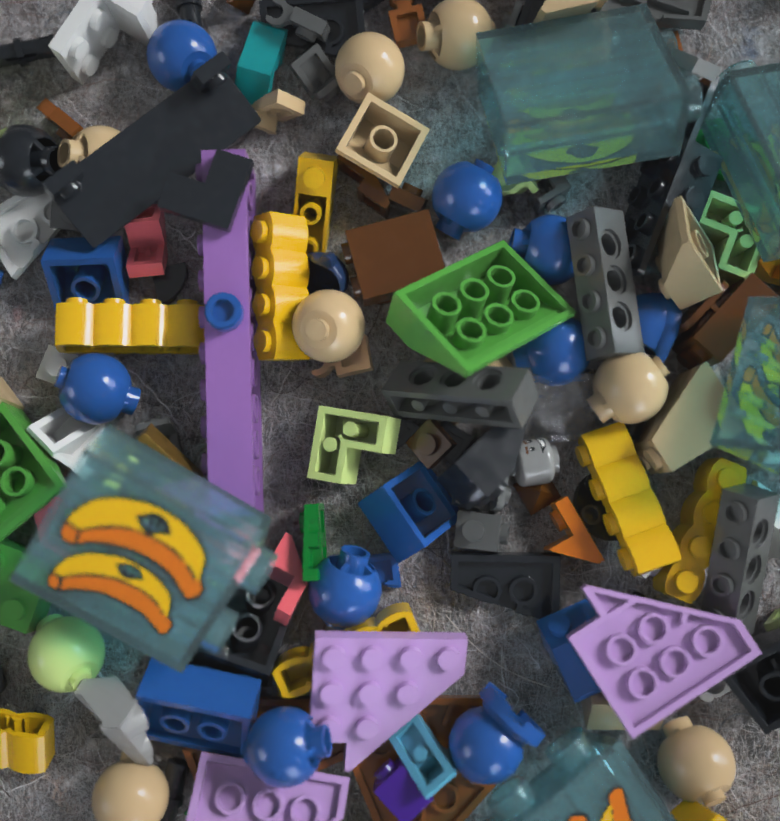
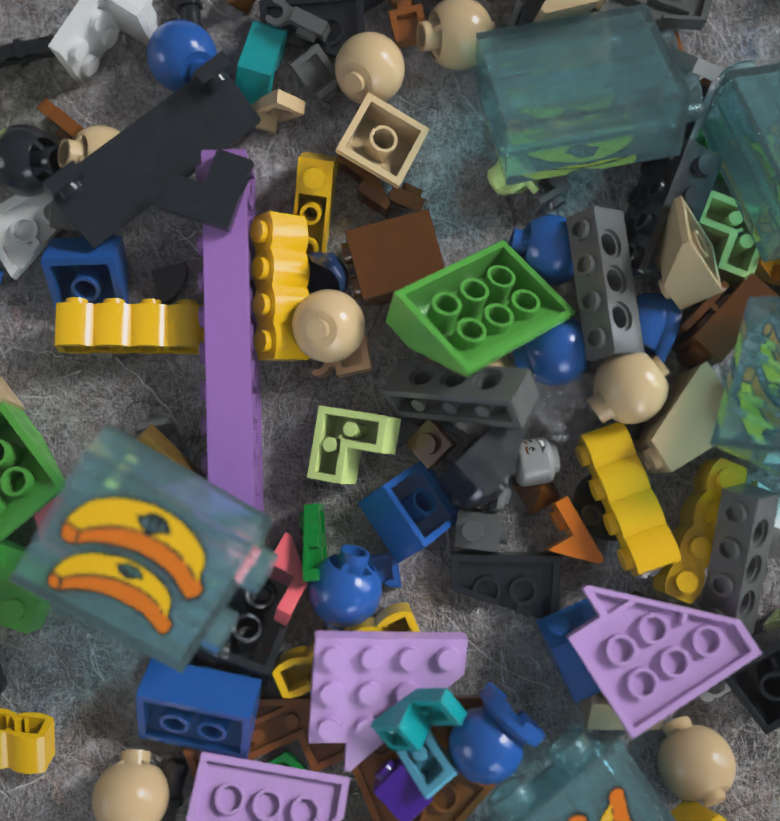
(52, 362): white plate -> none
(63, 436): white slope -> none
(65, 653): yellowish green brick -> none
(96, 389): blue brick -> none
(120, 716): light grey slope -> none
(147, 244): coral slope -> none
(224, 311): blue tile -> none
(286, 746): blue brick -> none
(410, 720): none -> teal slope
(466, 198): blue brick -> none

